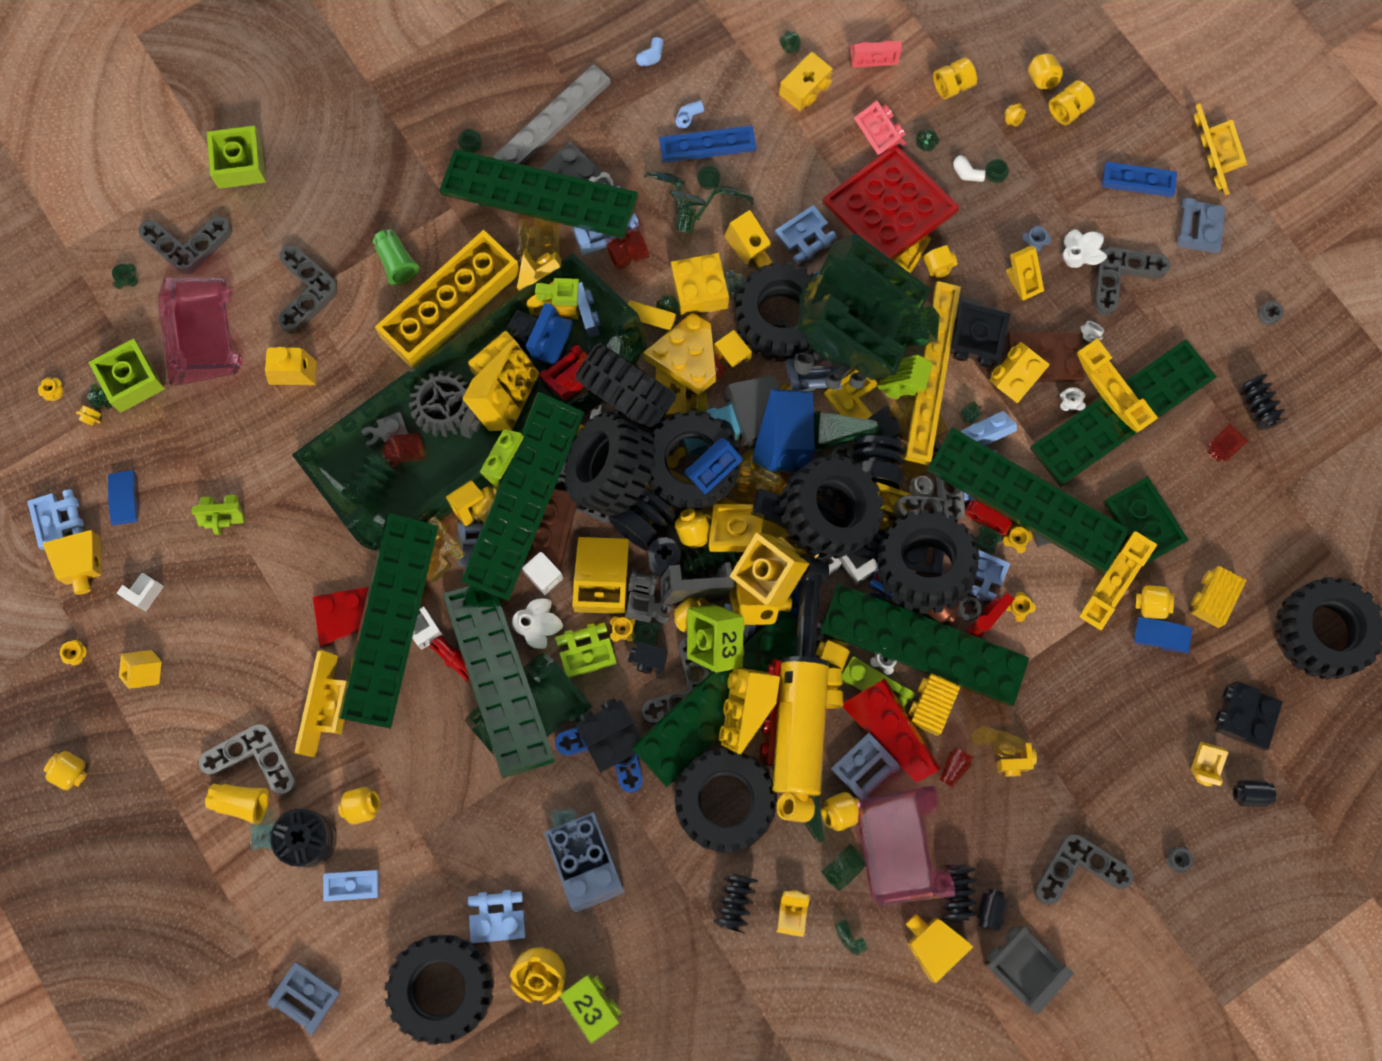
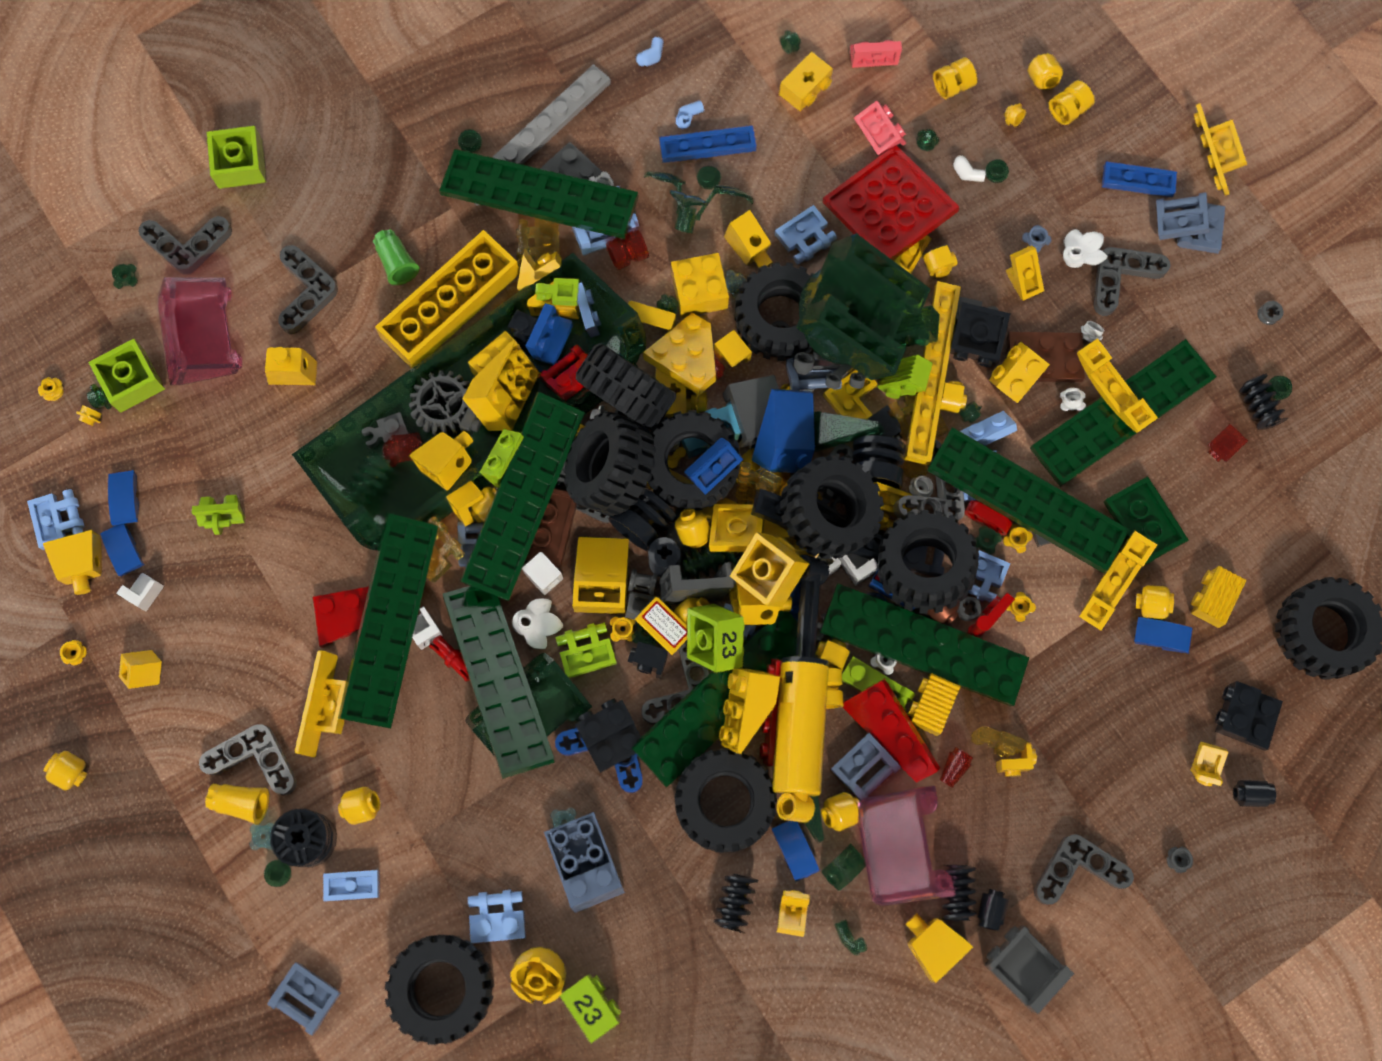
(121, 549): none -> blue slope
(277, 873): none -> clear green plate
(443, 458): none -> yellow torso
(663, 625): none -> slope
(795, 850): none -> blue slope
(953, 397): none -> yellow plate
(1182, 222): none -> sand blue plate
(1282, 386): none -> clear green plate

